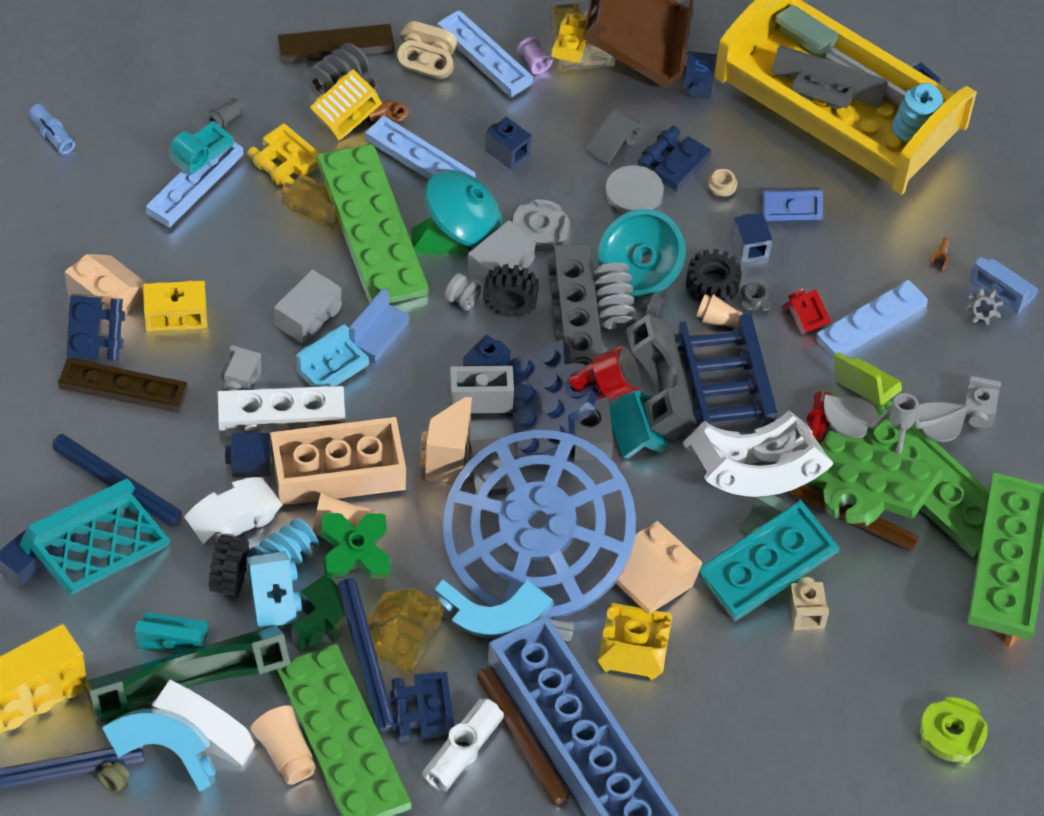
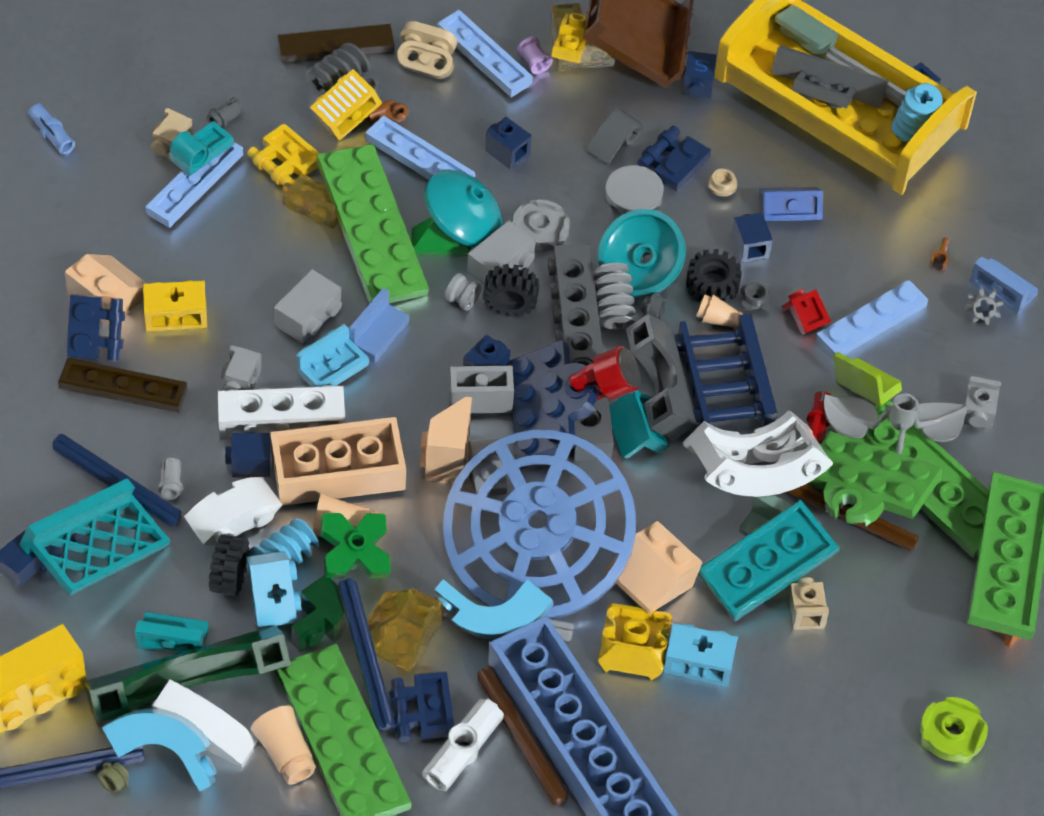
(165, 132): none -> tan brick
(170, 484): none -> light grey pin
(700, 654): none -> medium azure brick

